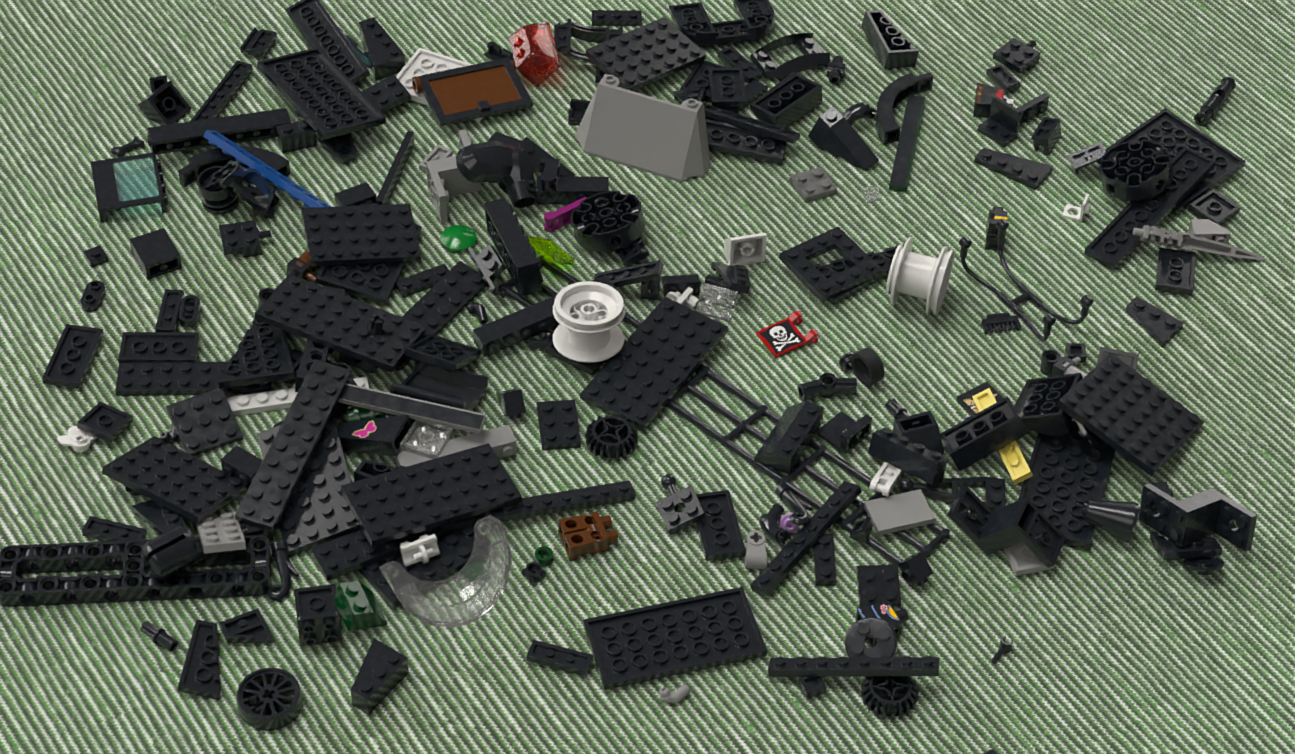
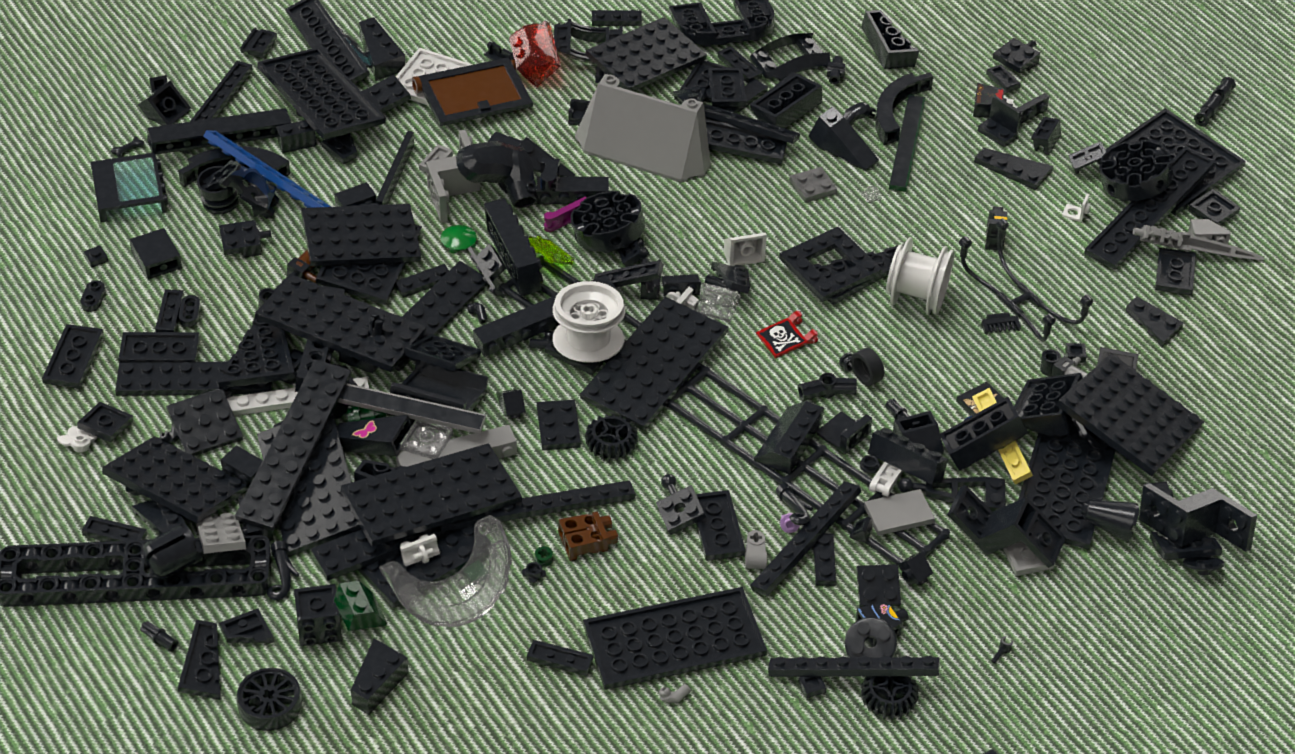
(769, 525): black arm -> none
(869, 464): none -> black plate

